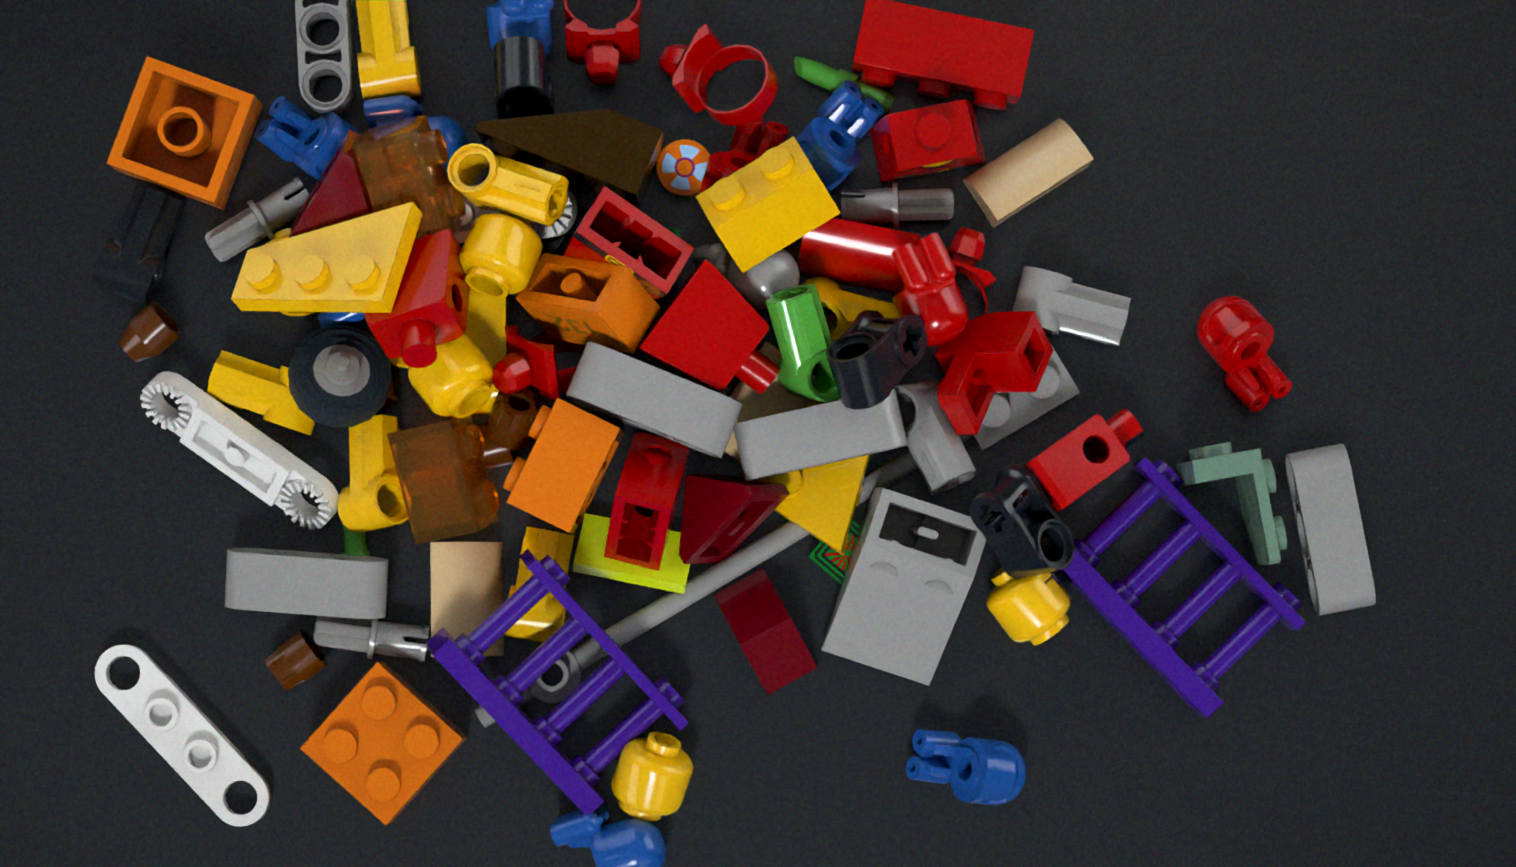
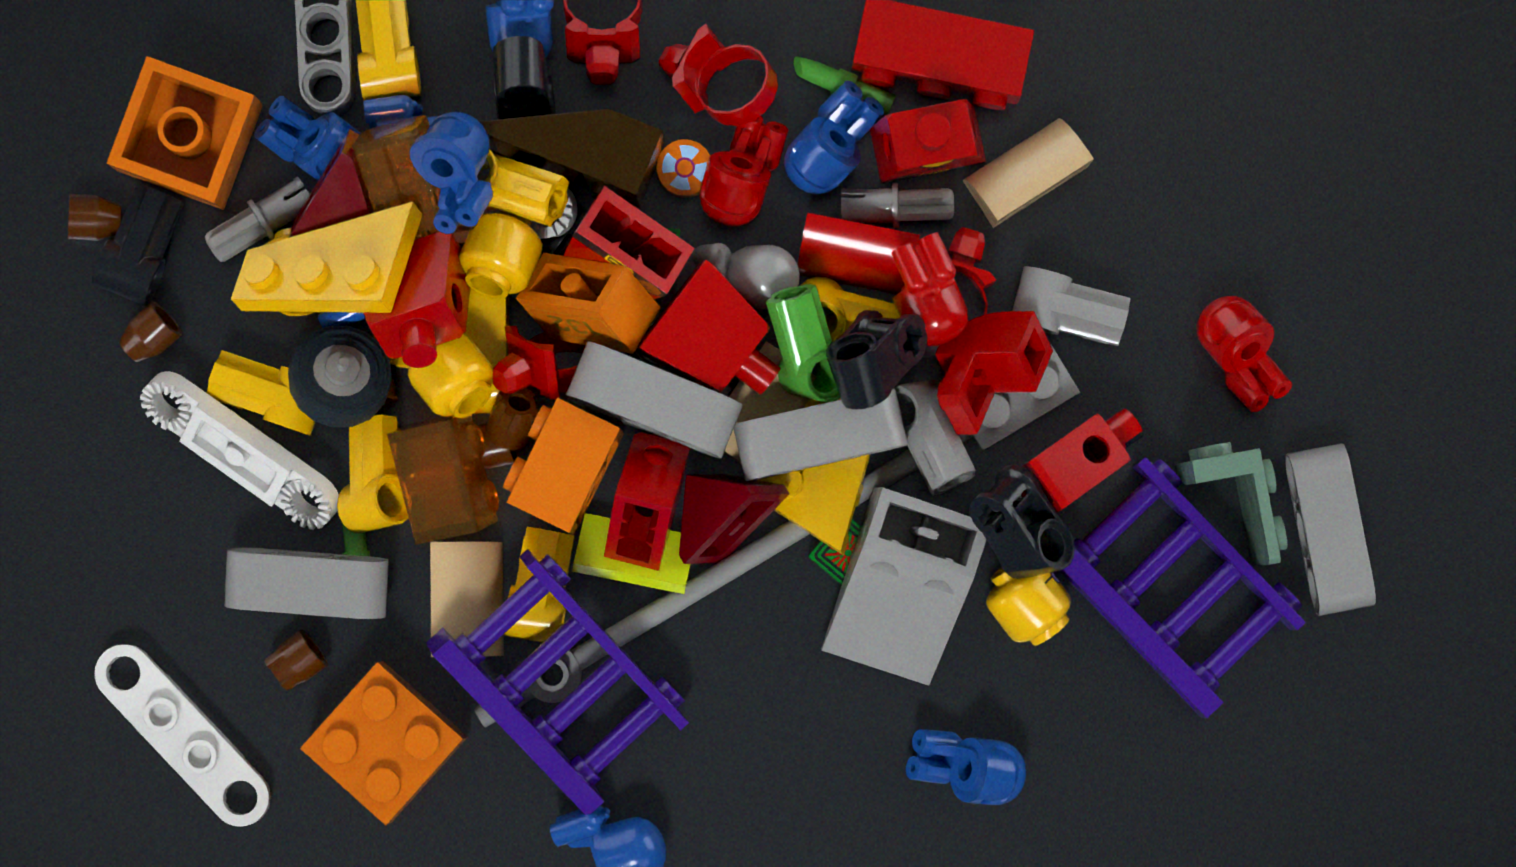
(92, 217): none -> reddish brown hose
(372, 637): light grey axle -> none
(451, 160): none -> blue piece
(652, 776): yellow head -> none
(765, 631): dark red slope -> none
(767, 204): yellow brick -> none

